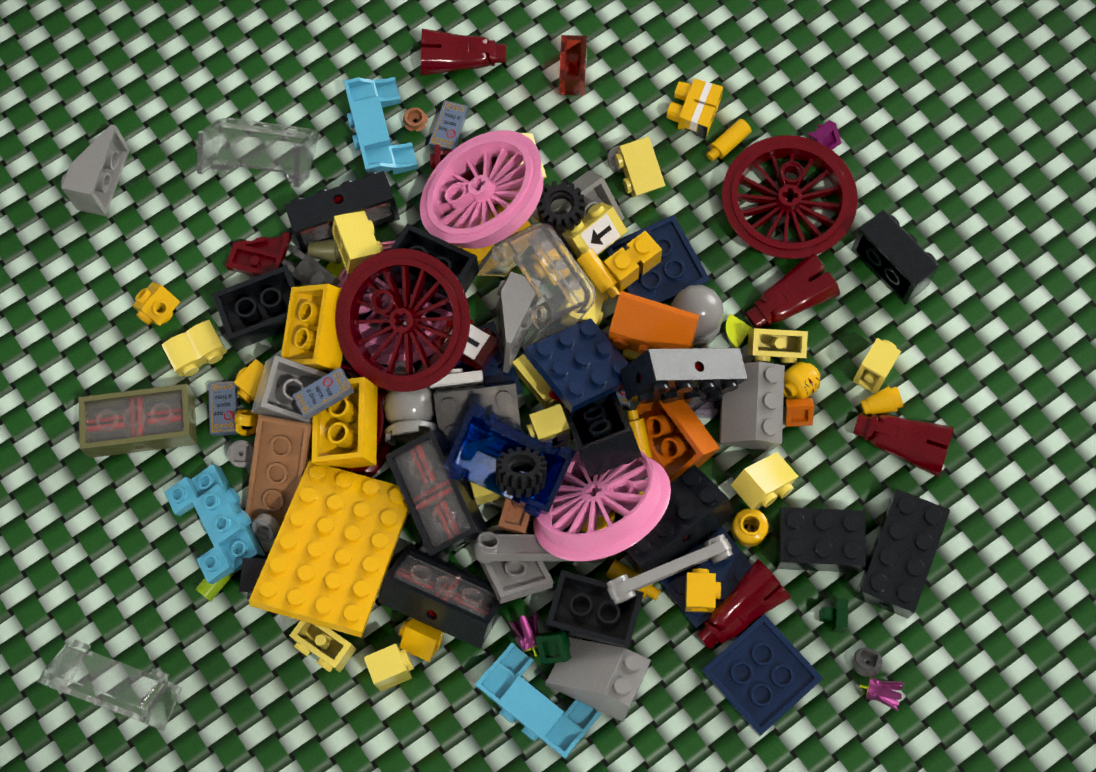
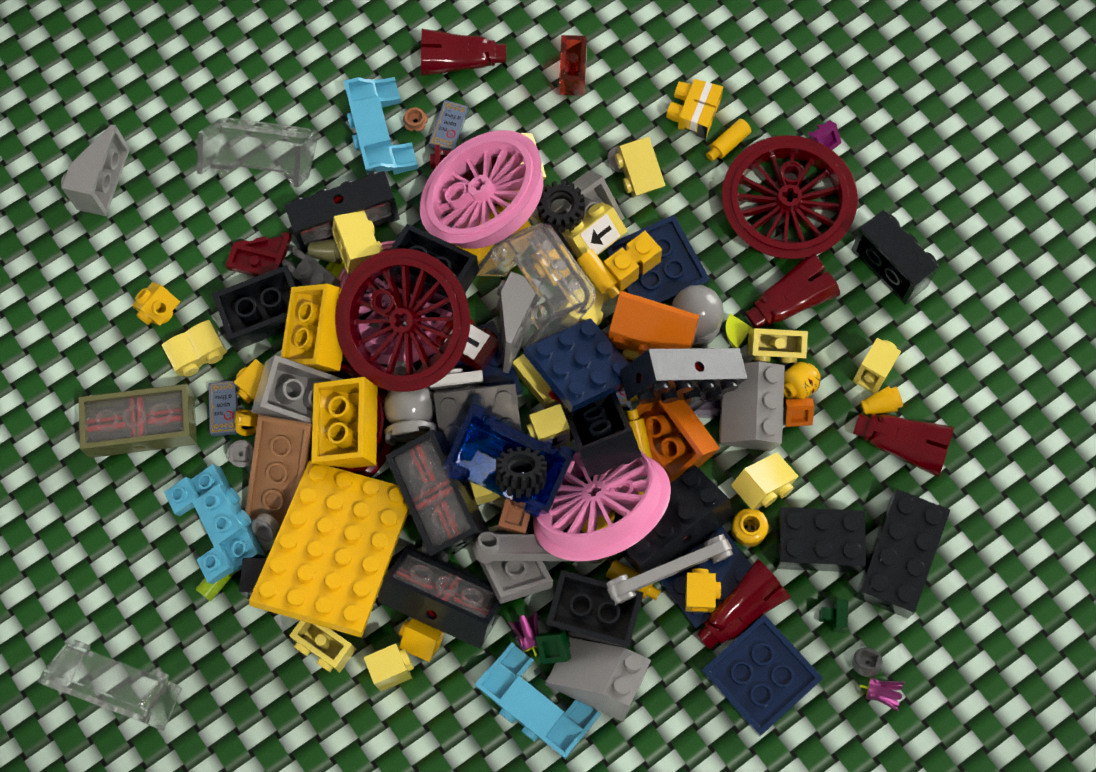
(323, 393): sand blue tile -> none

